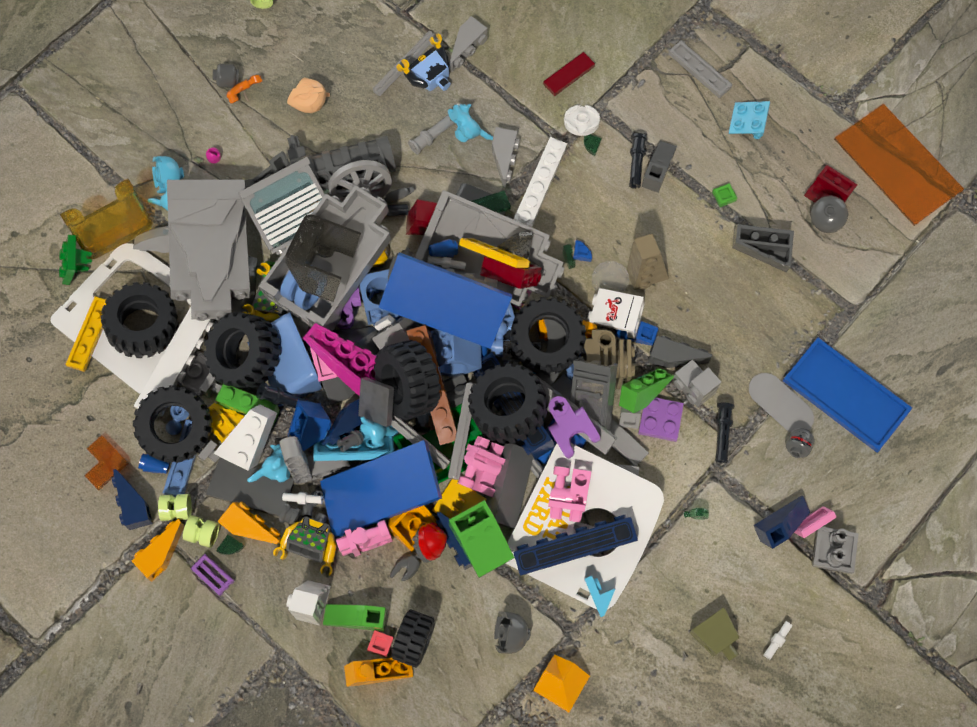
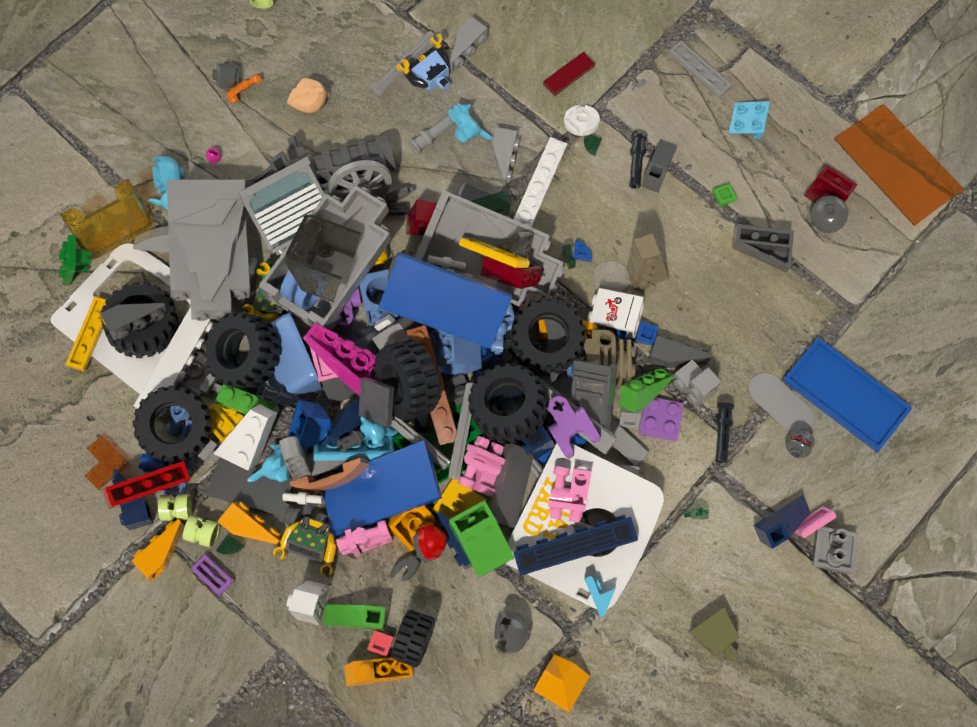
(129, 317): none -> dark grey slope
(146, 485): none -> red brick
(351, 471): none -> nougat slope
(444, 249): blue cone -> none
(778, 640): white bar -> none

